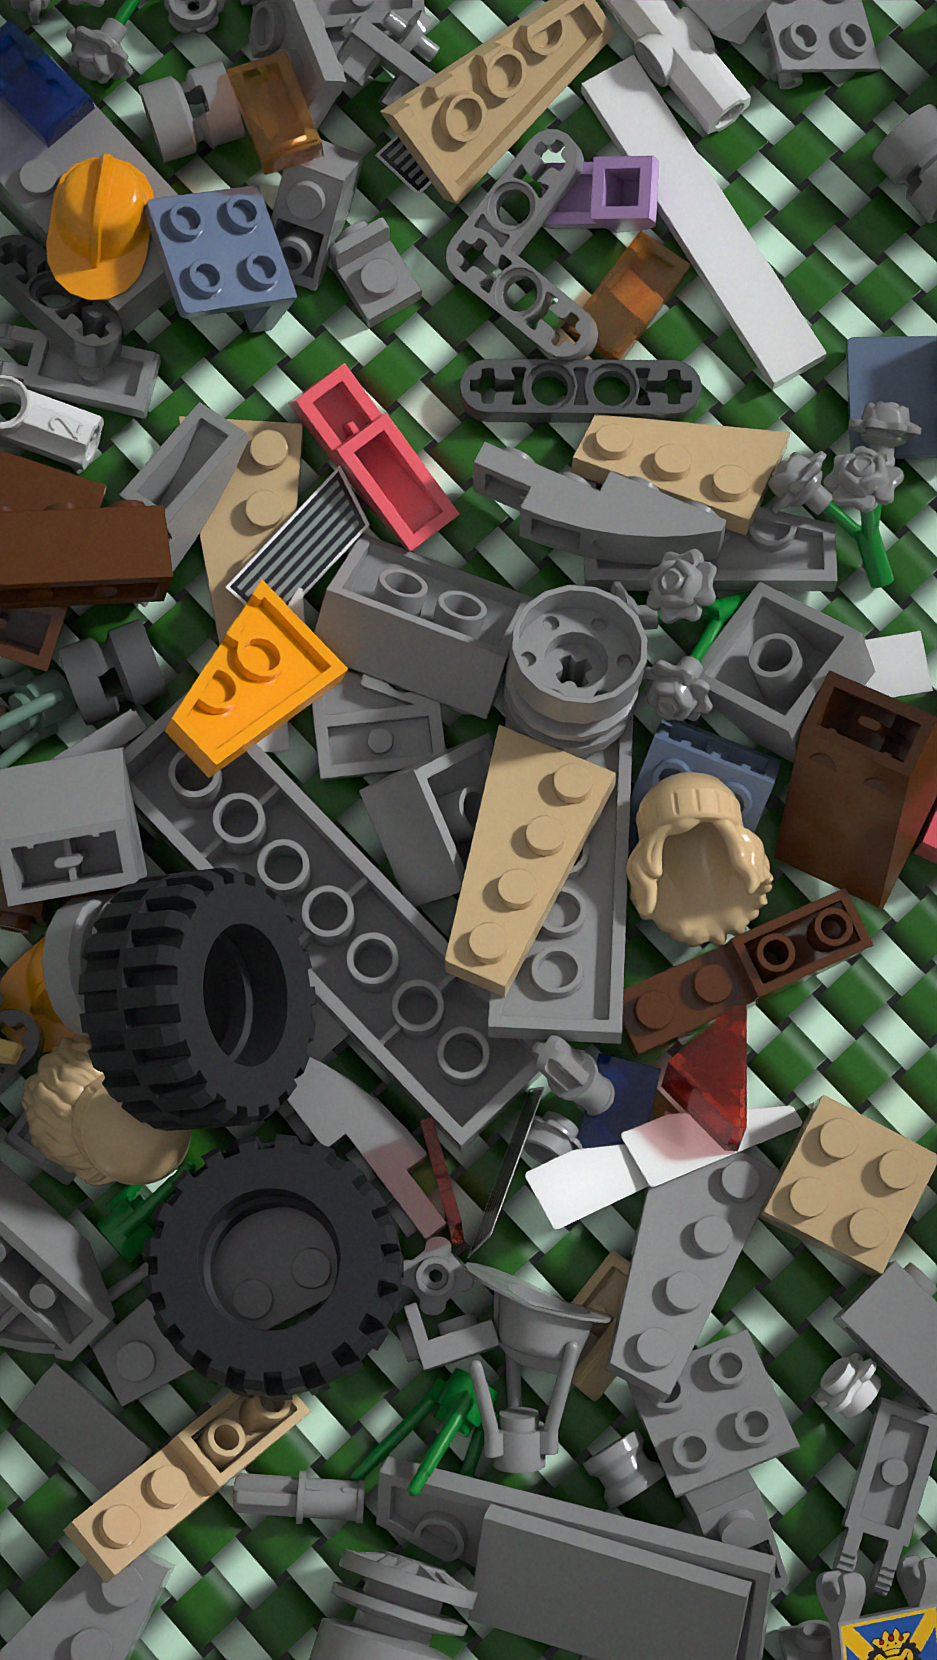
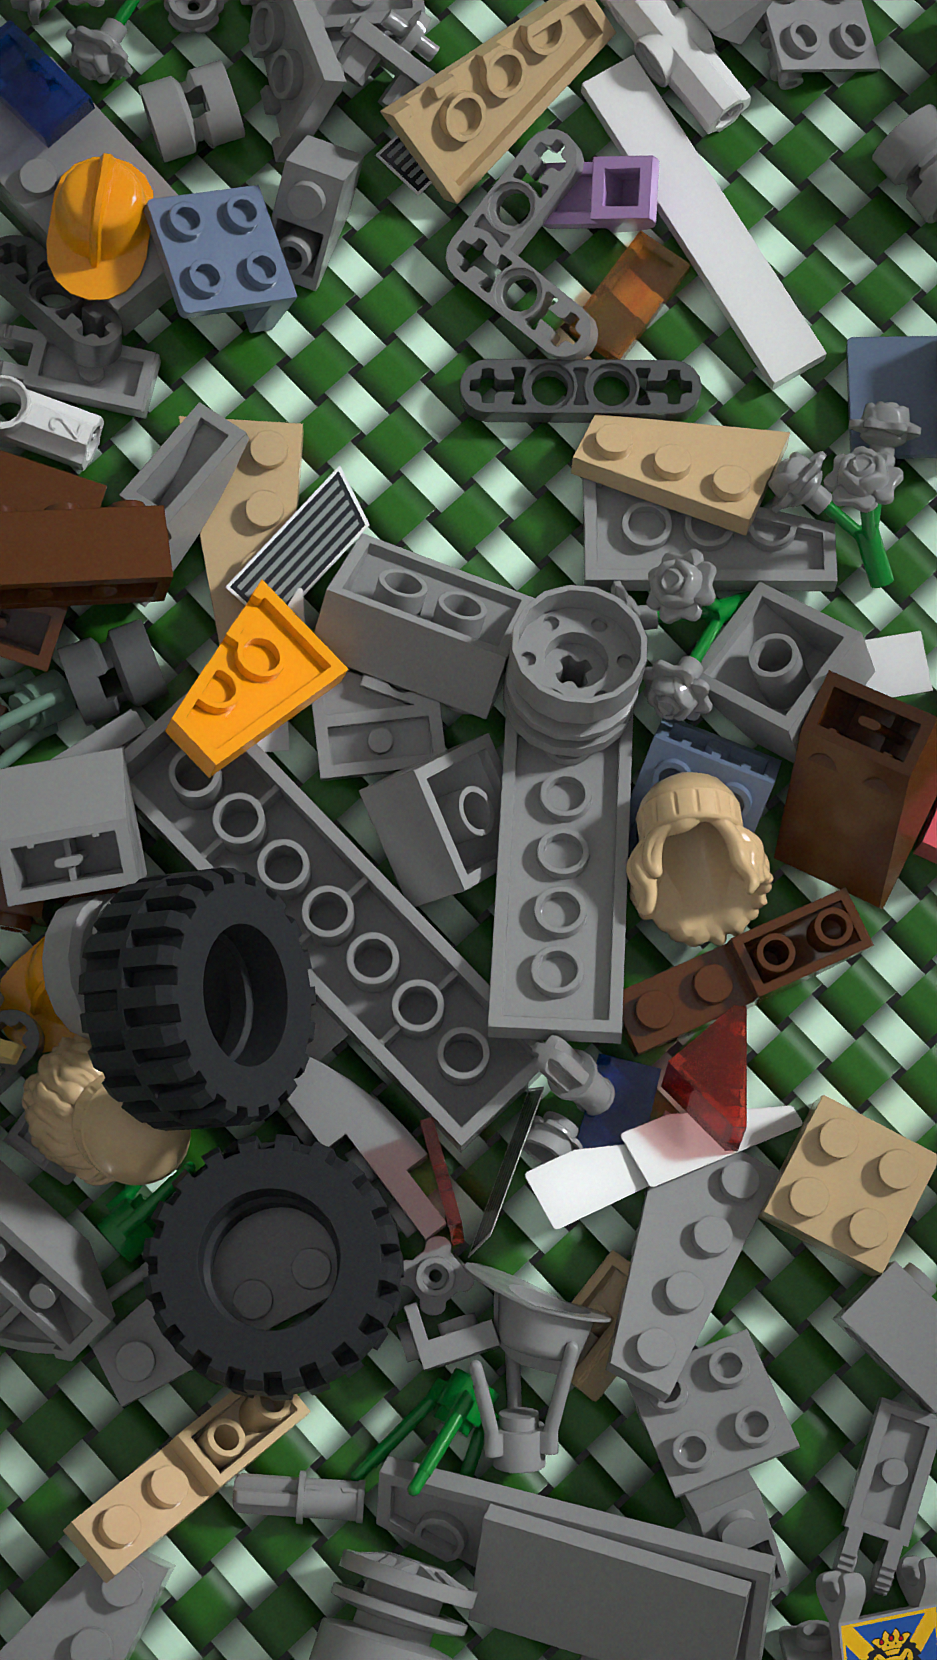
(83, 1429): light grey slope -> none
(275, 113): clear orange tile -> none
(373, 271): light grey bracket -> none
(374, 457): coral slope -> none
(523, 847): tan wing -> none
(617, 524): light grey slope -> none
(624, 1469): light grey wheel -> none
(849, 1385): white plate -> none

